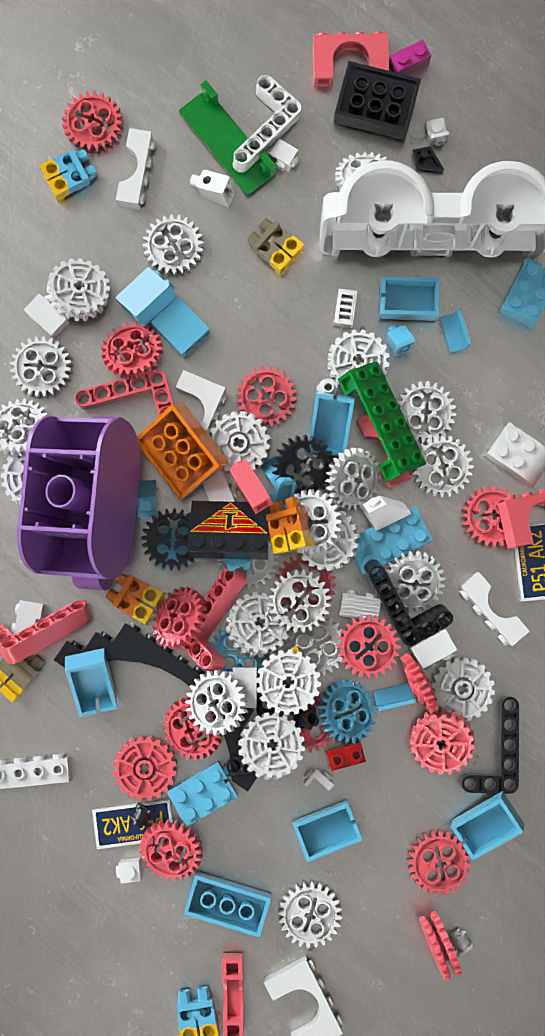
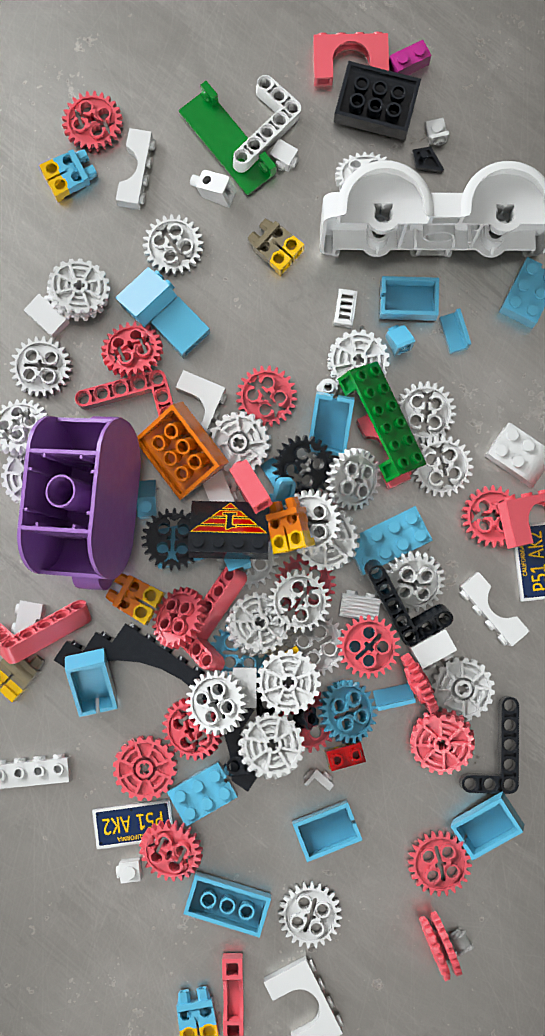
(141, 815): black brick -> none
(384, 511): white slope -> none

